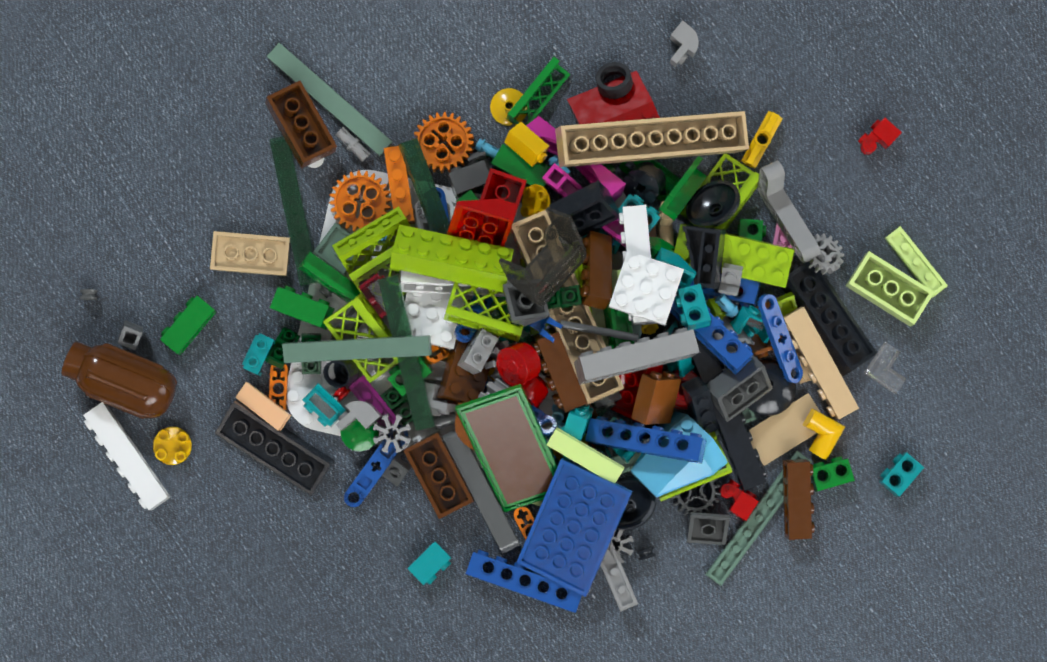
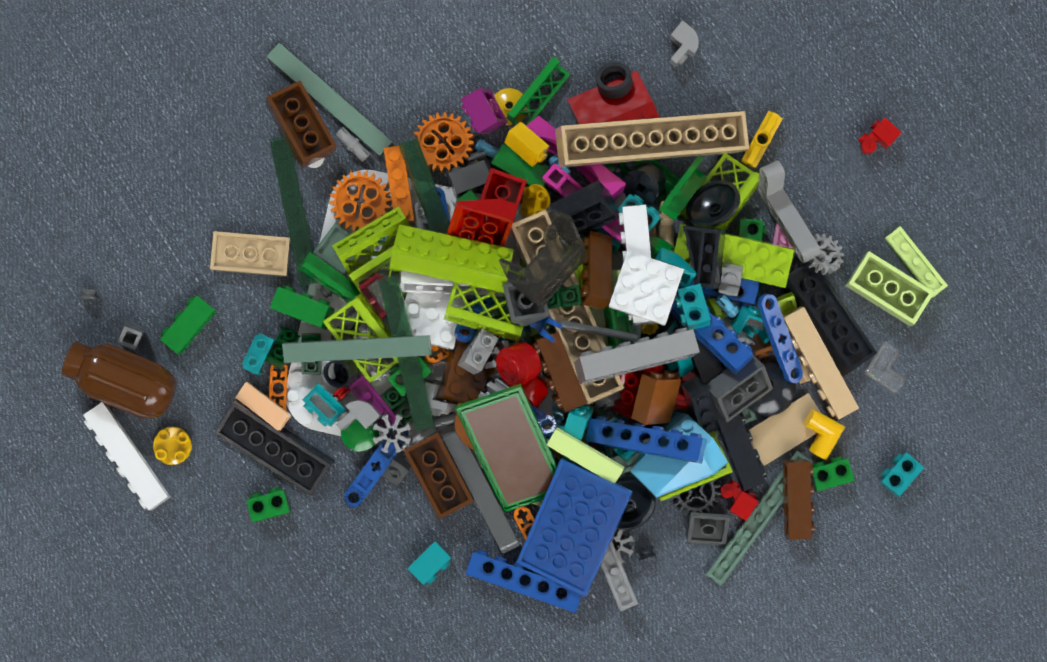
(269, 509): none -> green brick
(483, 111): none -> magenta brick

